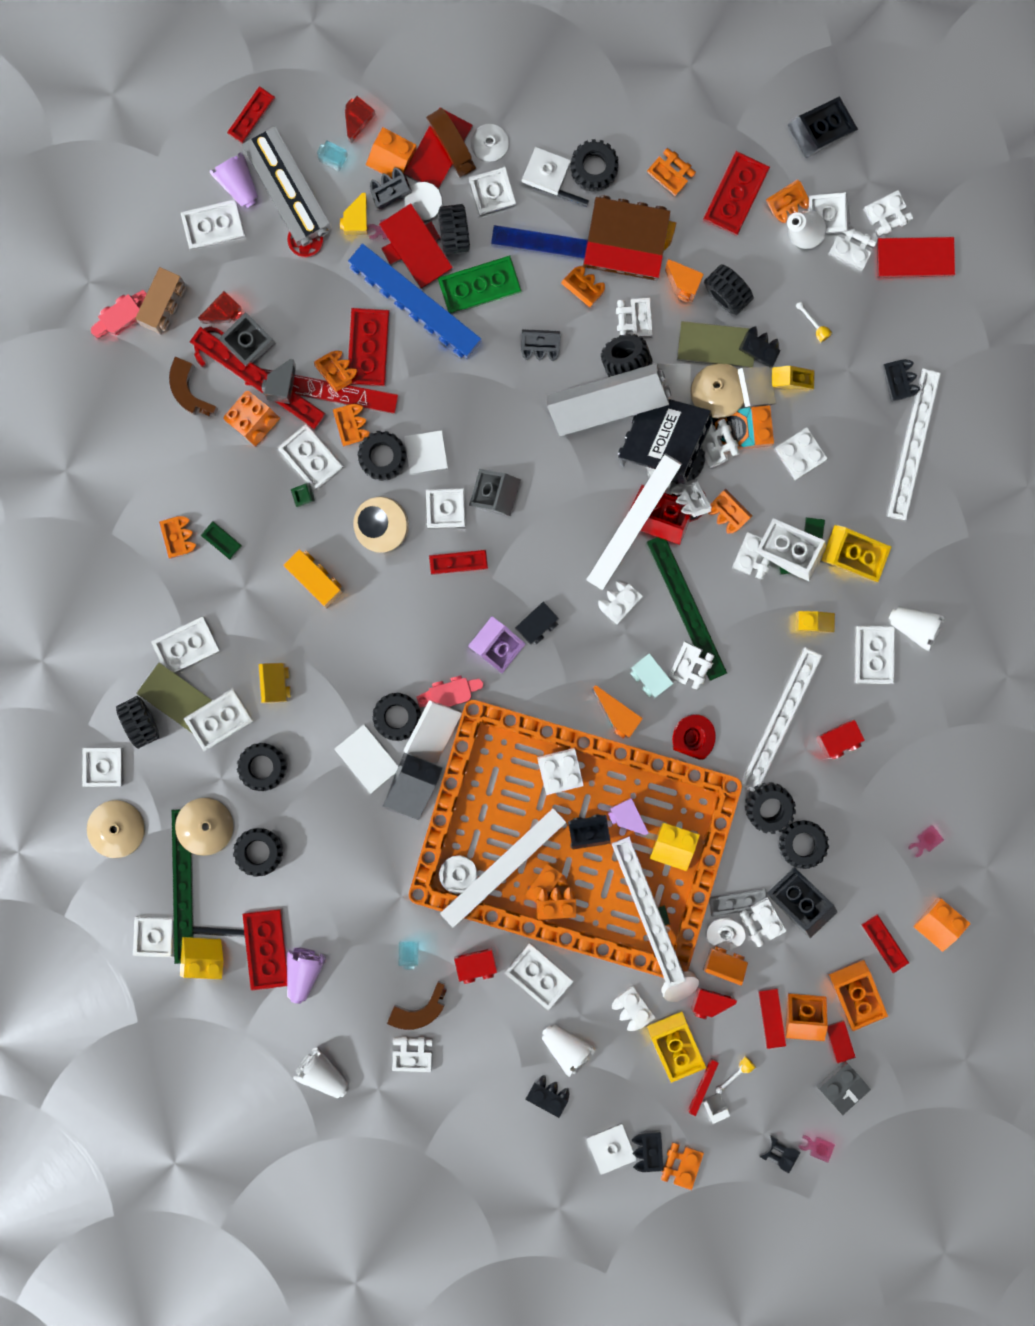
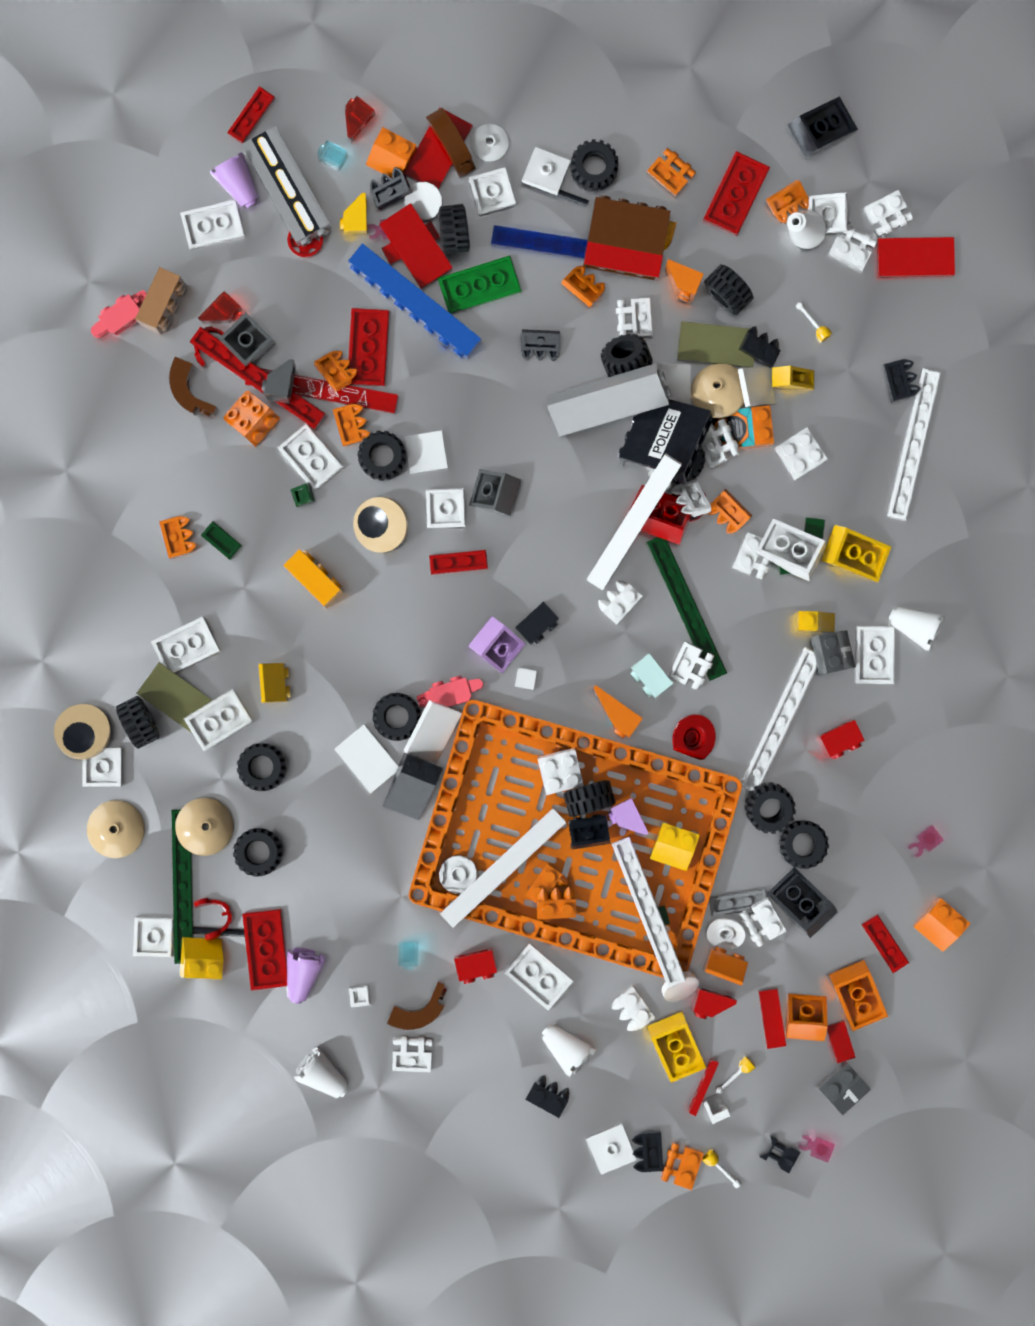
(82, 731): none -> tan piece
(204, 902): none -> red piece
(359, 996): none -> white tile
(525, 678): none -> white tile
(589, 798): none -> black tyre
(711, 1159): none -> hinge
(833, 652): none -> dark grey slope

